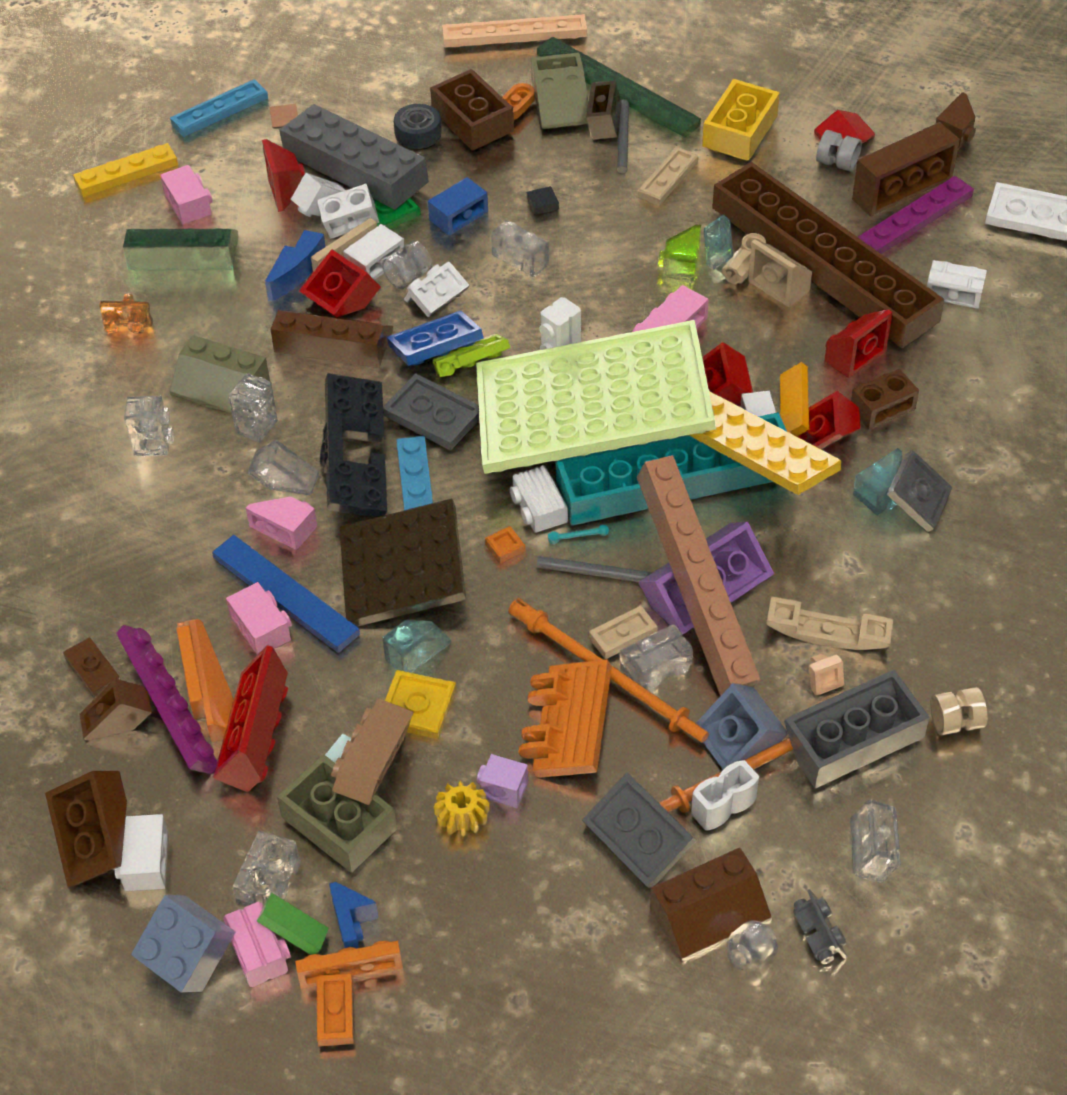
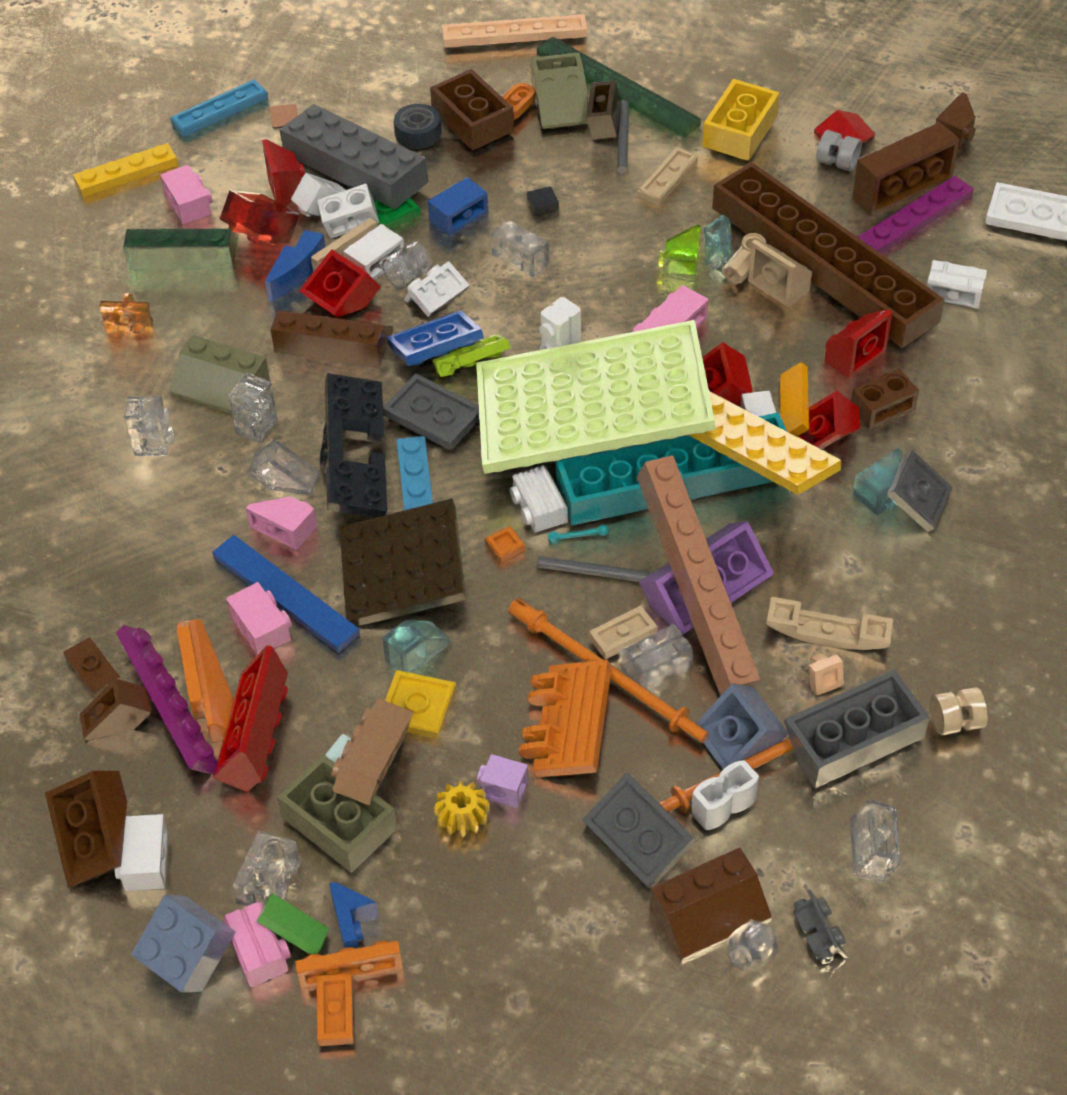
(259, 217): none -> clear red brick

